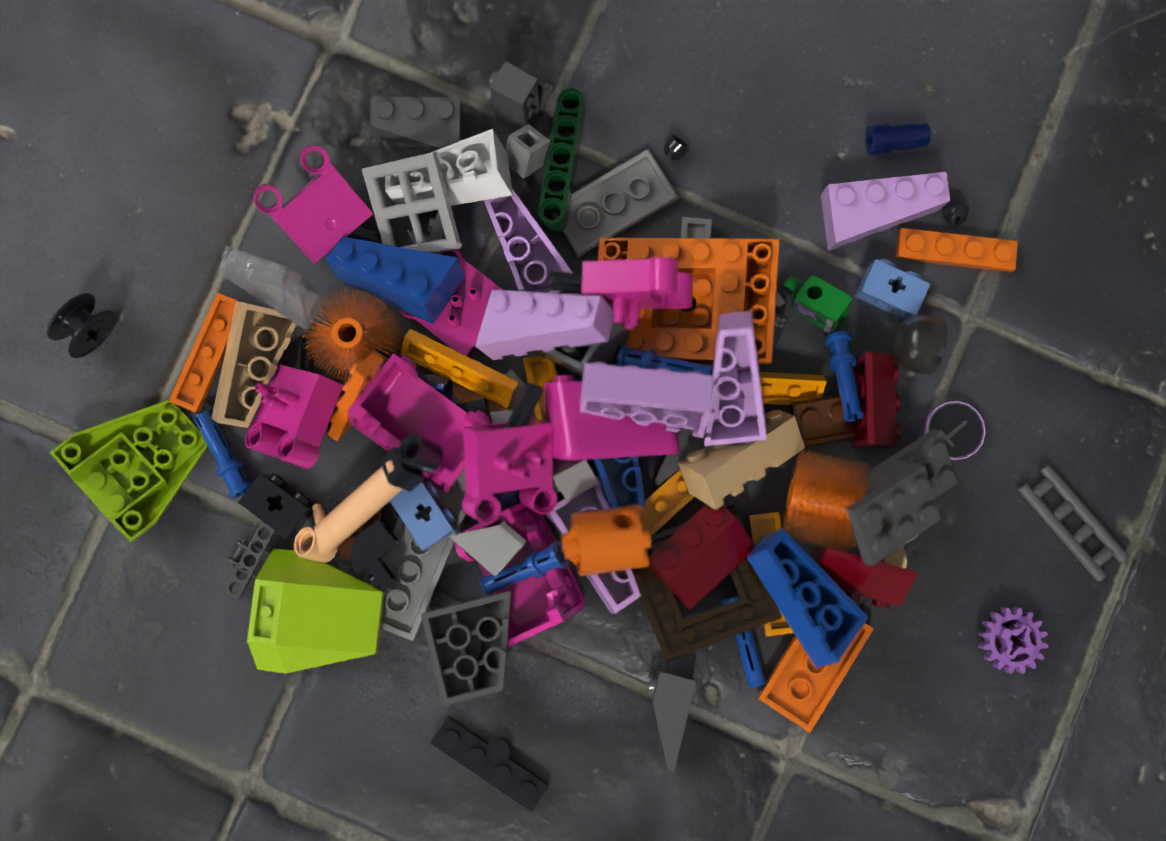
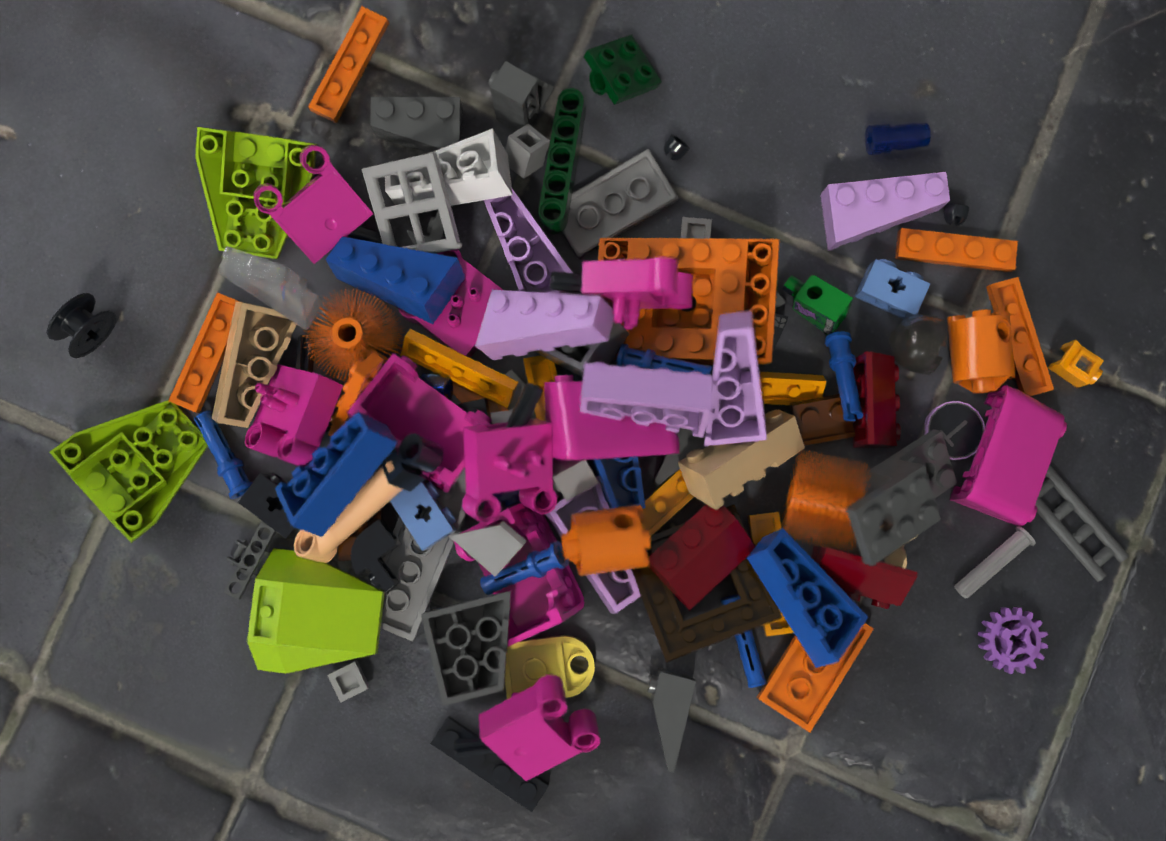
(232, 169): none -> lime wedge
(335, 474): none -> blue wedge
(348, 64): none -> orange plate
(348, 681): none -> light grey plate
(531, 732): none -> dark pink piece
(547, 656): none -> light yellow tile
(620, 70): none -> dark green plate
(981, 350): none -> orange cylinder
(994, 562): none -> light grey axle
(1011, 457): none -> dark pink windscreen
(1029, 362): none -> orange plate
(1078, 365): none -> light orange window

